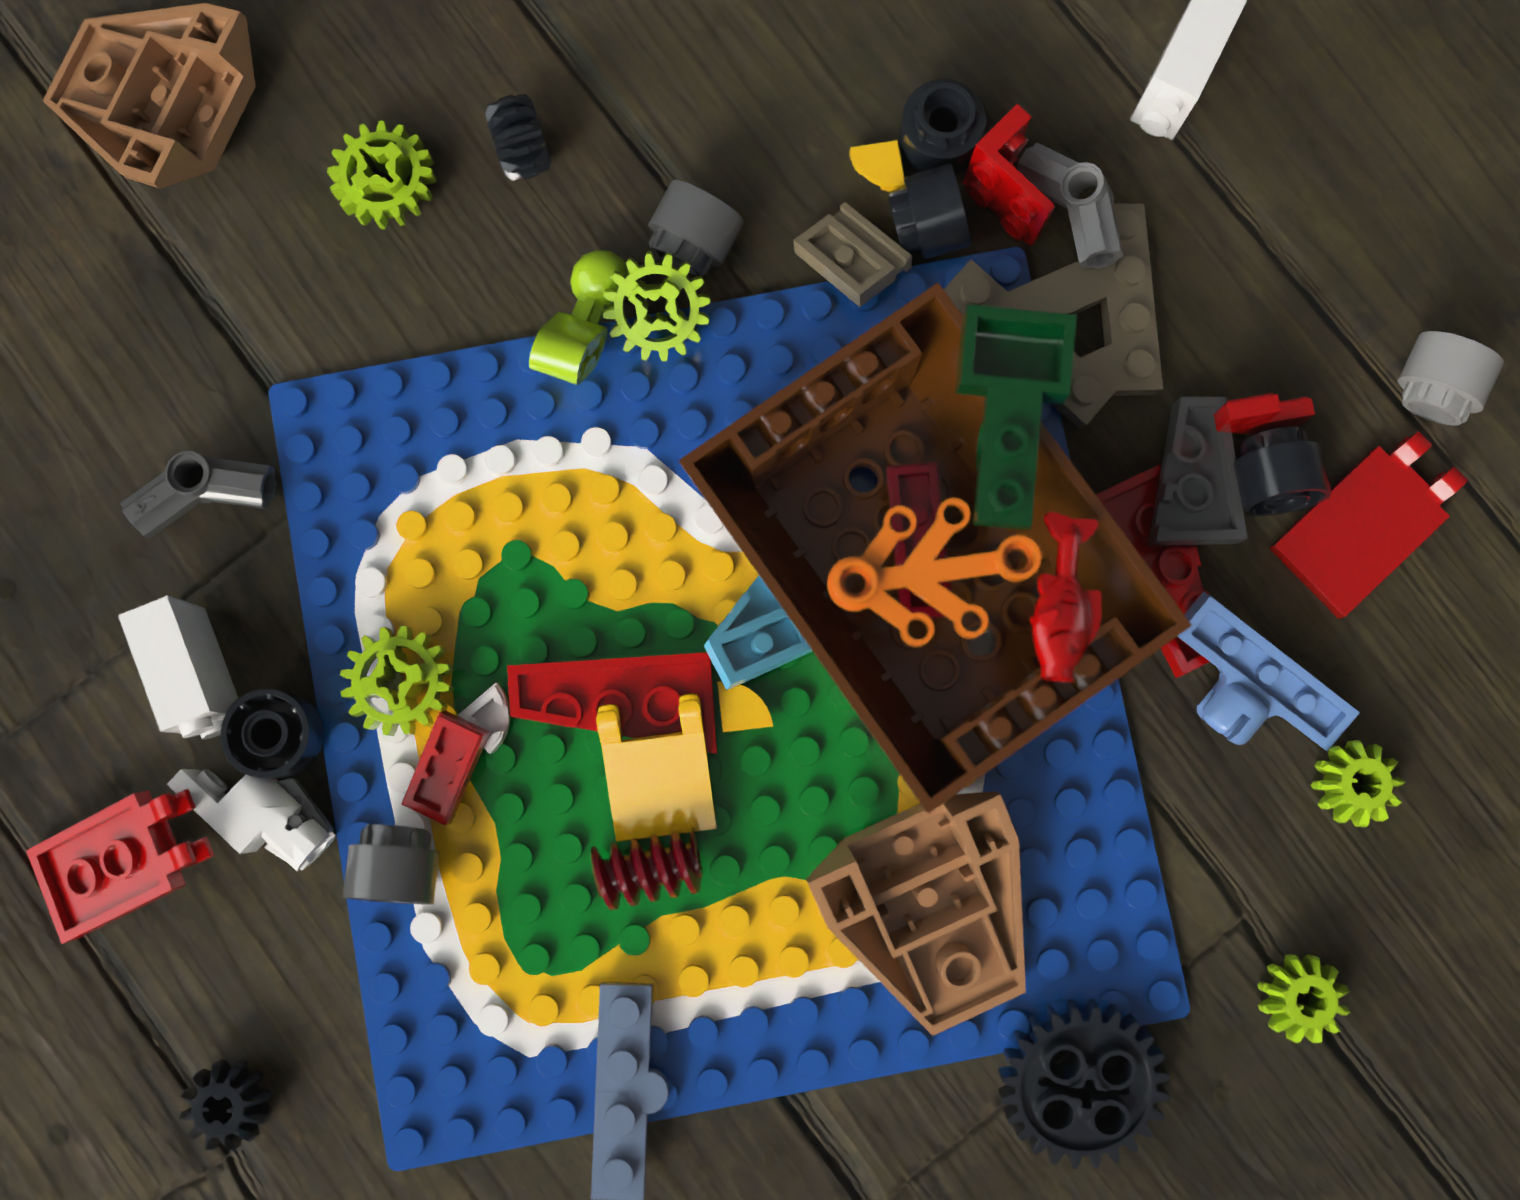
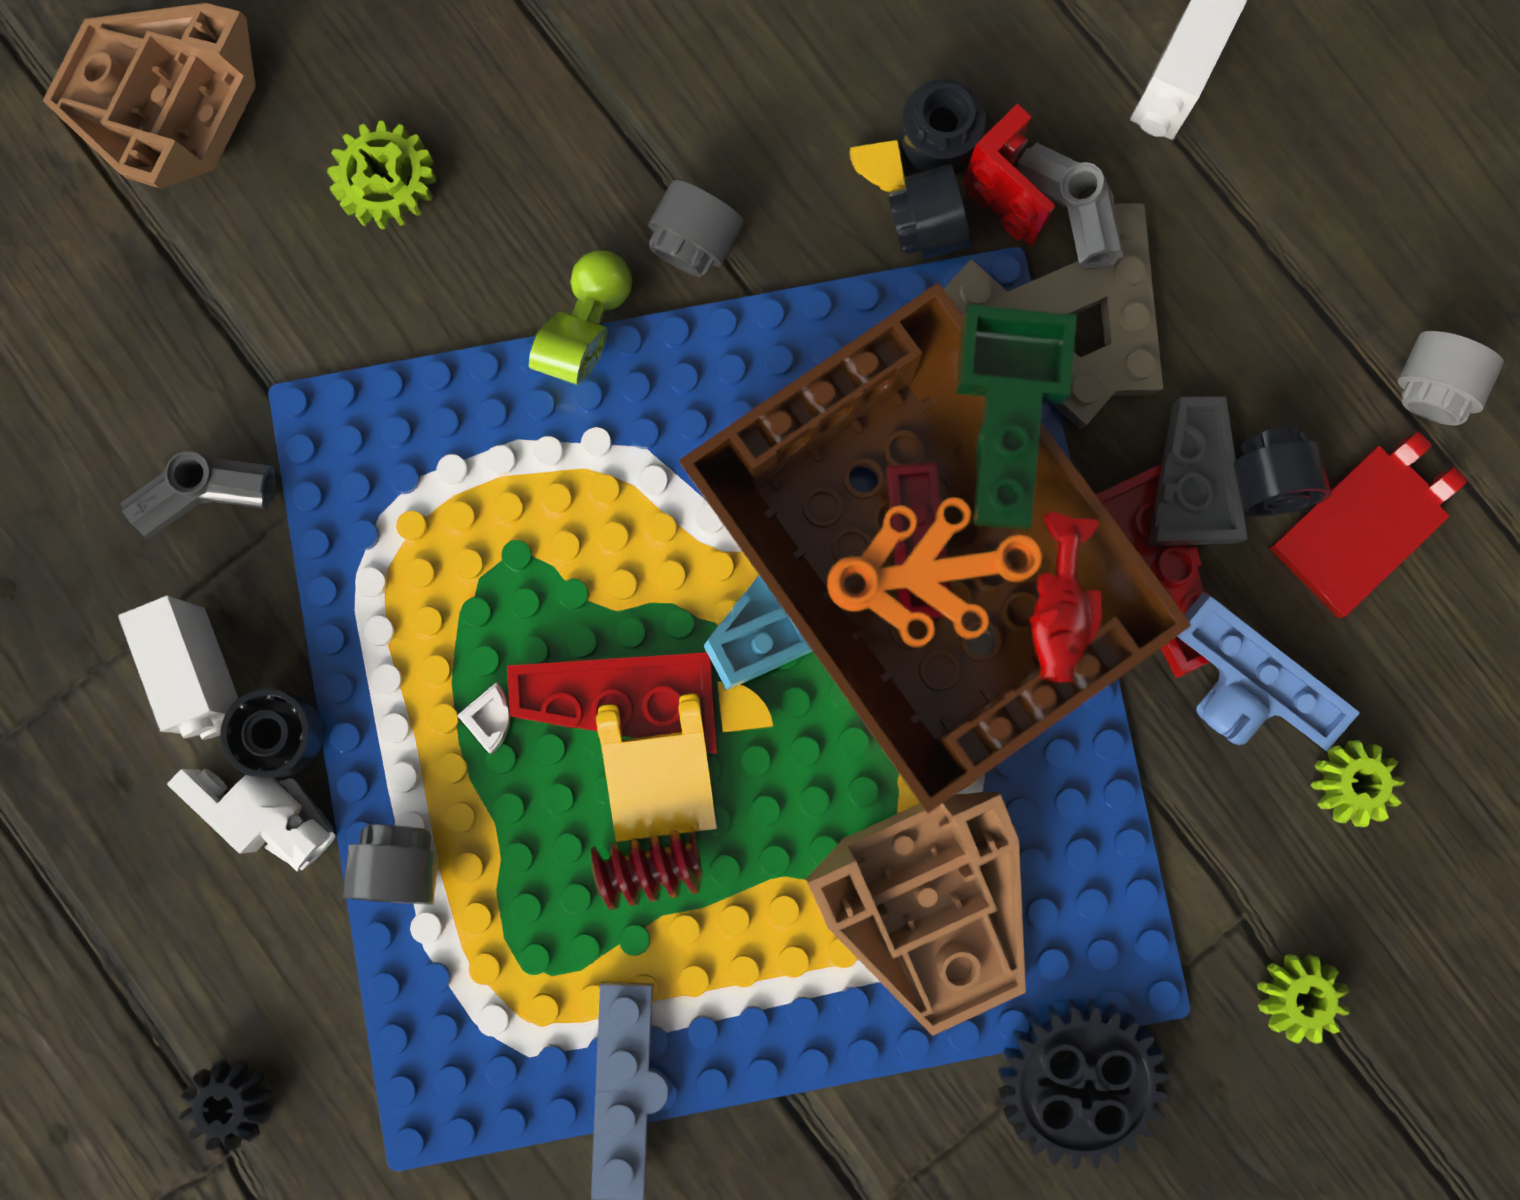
(114, 862): tile -> none
(392, 660): lime gear -> none
(445, 767): red plate -> none
(518, 137): black gear -> none
(636, 290): lime gear -> none
(852, 254): dark tan plate -> none
(1262, 413): red tile -> none

